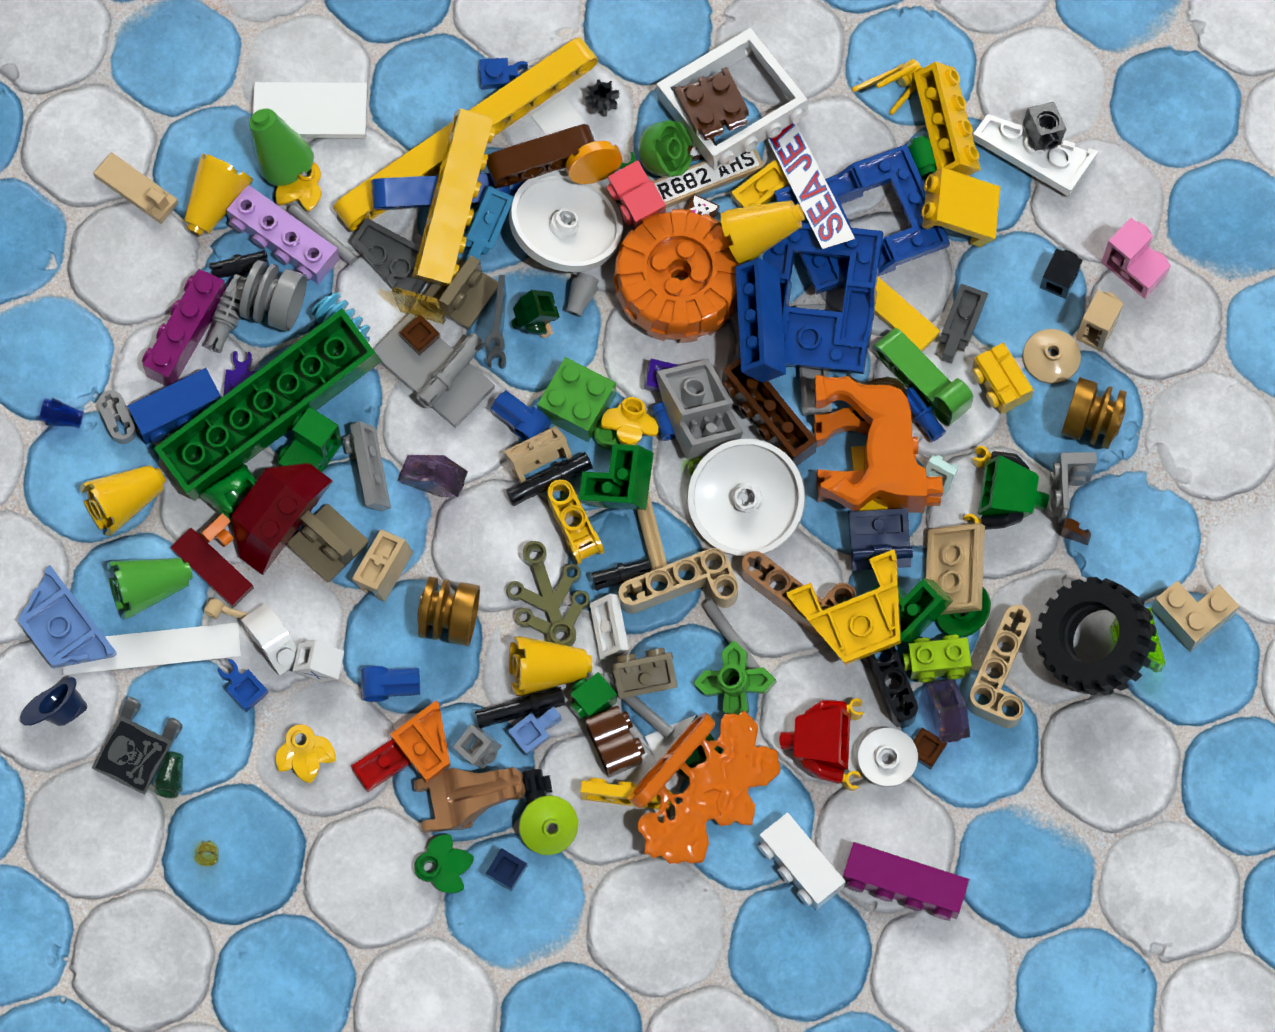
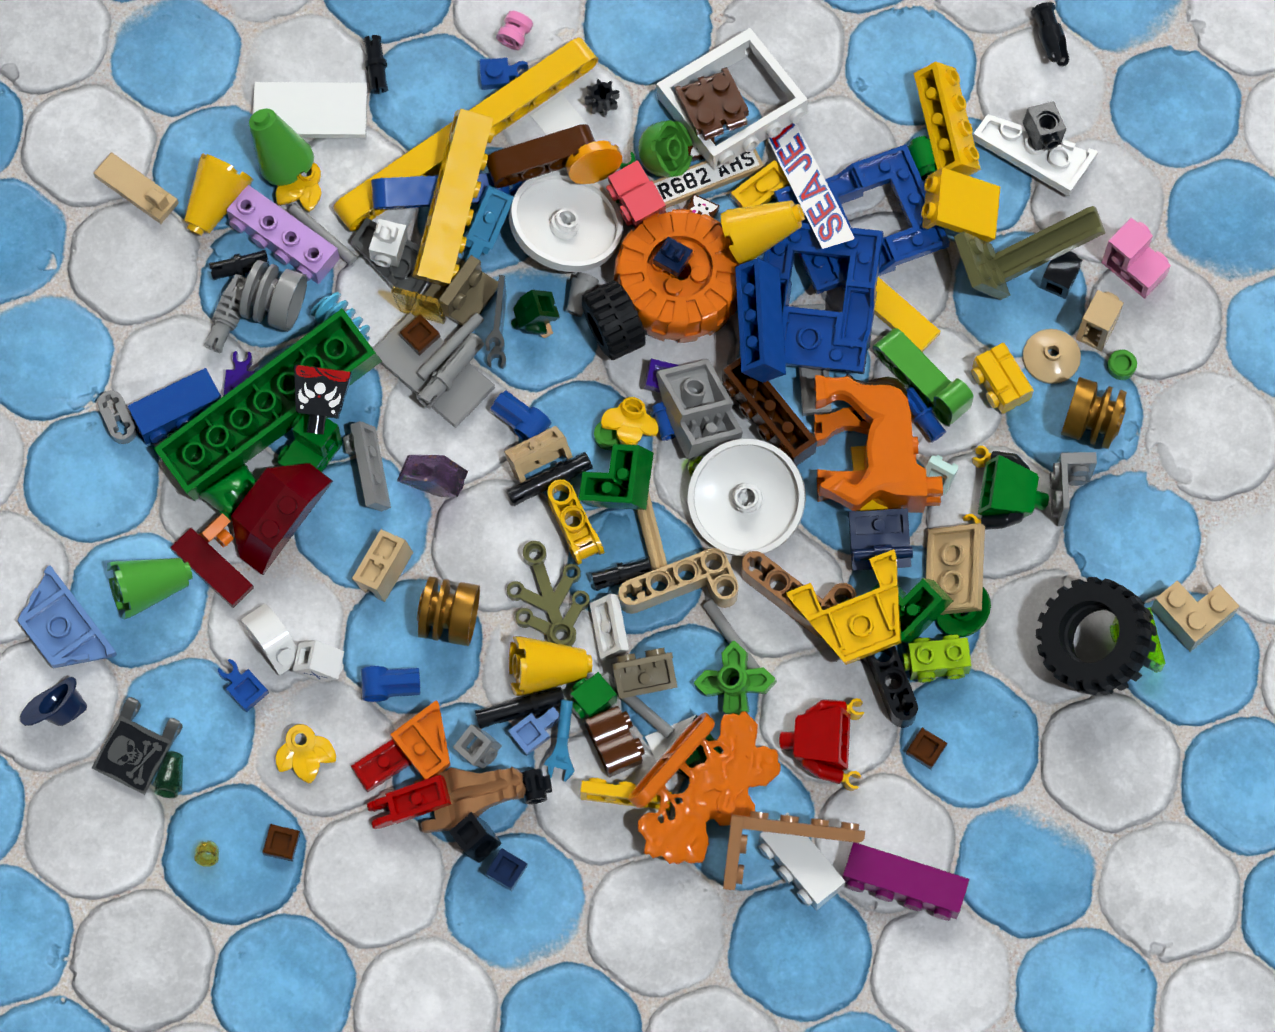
(60, 414): clear blue cone -> none
(121, 496): yellow cone -> none
(166, 648): white sticker -> none
(184, 329): magenta brick -> none
(215, 607): tan hand -> none
(281, 842): none -> reddish brown tile
(320, 394): none -> torso
(327, 542): dark tan bracket -> none
(375, 64): none -> black pin
(388, 243): none -> white brick
(411, 801): none -> red hinge
(447, 349): none -> light grey bar
(448, 864): green plate -> none
(475, 837): none -> black brick
(514, 30): none -> bright pink wheel
(539, 815): lime dish -> none
(560, 756): none -> dark azure piece
(577, 399): bright green brick -> none
(613, 320): none -> black tyre
(672, 256): none -> dark blue tile
(786, 825): none -> medium nougat bracket
(892, 743): white dish -> none
(903, 74): yellow plant -> none
(948, 710): clear purple slope -> none
(962, 320): dark grey hinge -> none
(992, 270): none -> olive bracket
(1002, 662): tan beam -> none
(1050, 33): none -> black piece
(1073, 532): reddish brown tile -> none
(1122, 364): none -> bright green tile

